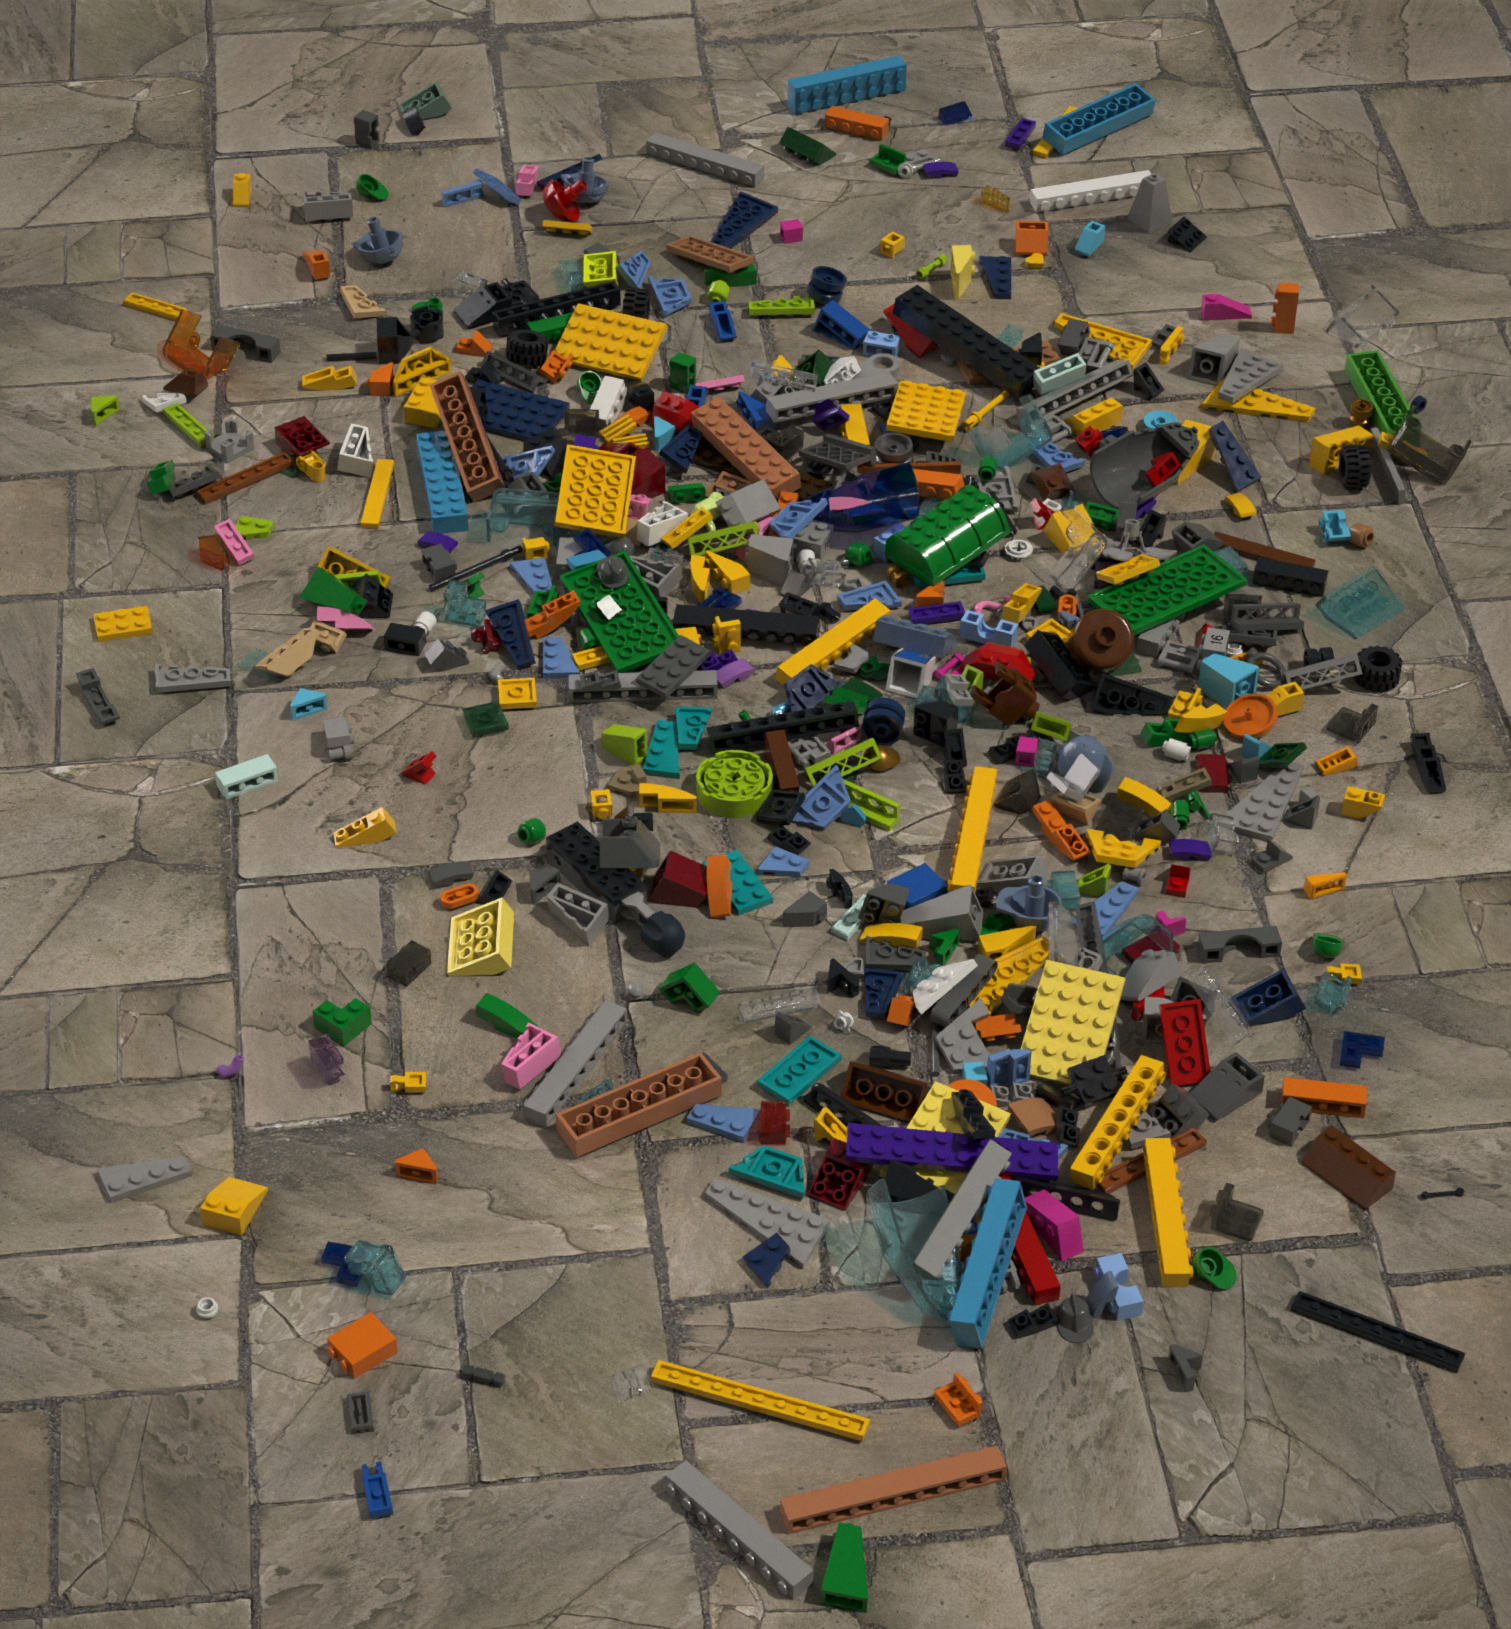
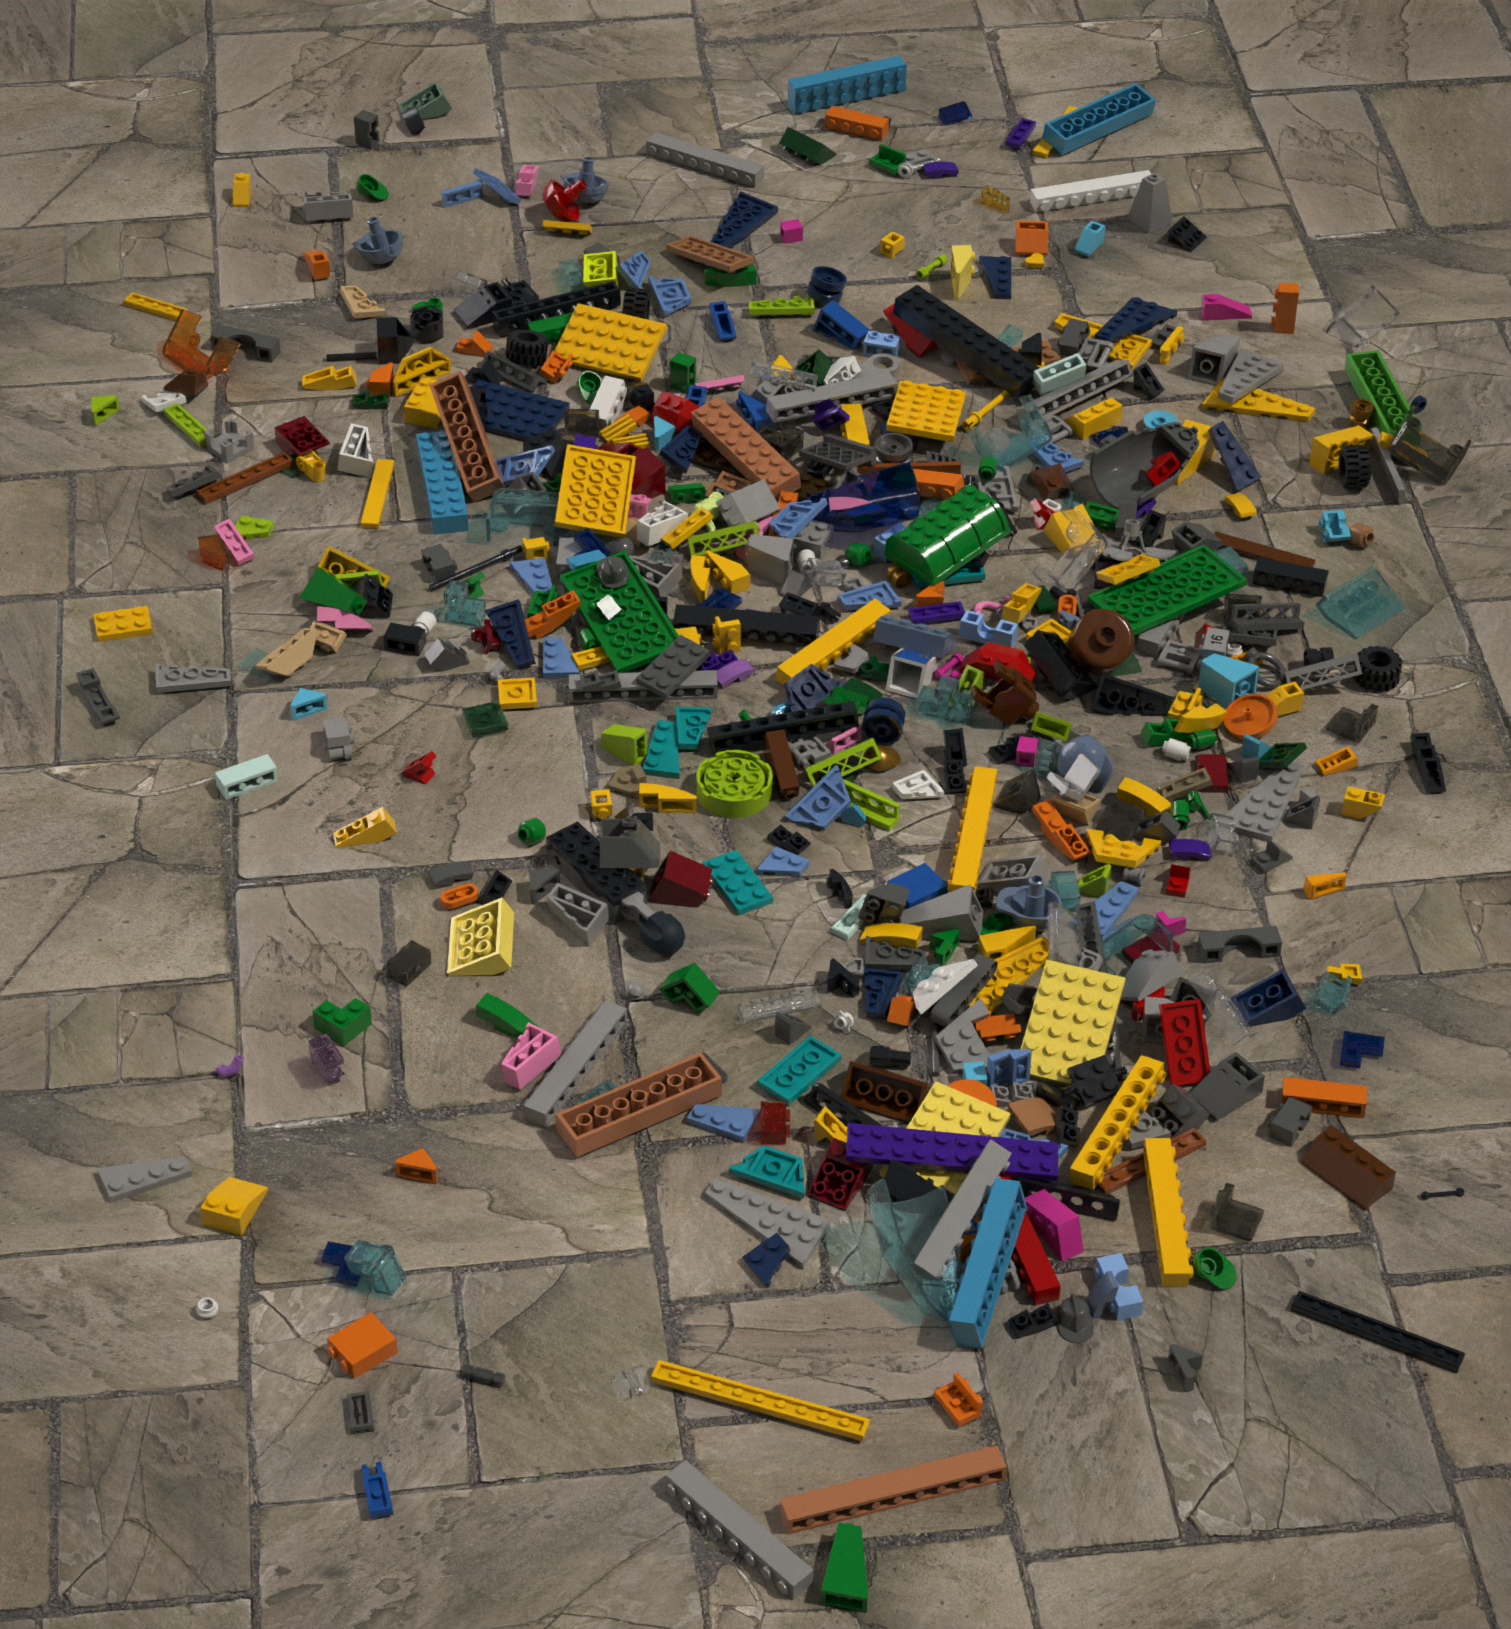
(161, 477): green slope -> none
(367, 402): none -> dark green slope
(411, 1082): yellow plate -> none
(431, 539): dark purple slope -> none
(504, 470): black bar -> none
(573, 169): dark blue wing -> none
(718, 291): lime head -> none
(719, 885): orange slope -> none
(780, 807): black plate -> none
(805, 911): dark grey slope -> none
(917, 786): none -> white wing
(933, 719): black slope -> none
(957, 690): light grey slope -> none
(970, 1116): black slope -> none
(1025, 549): white gear -> none
(1089, 440): red brick -> none
(1133, 316): none -> dark blue wing
(1327, 945): green cap -> none

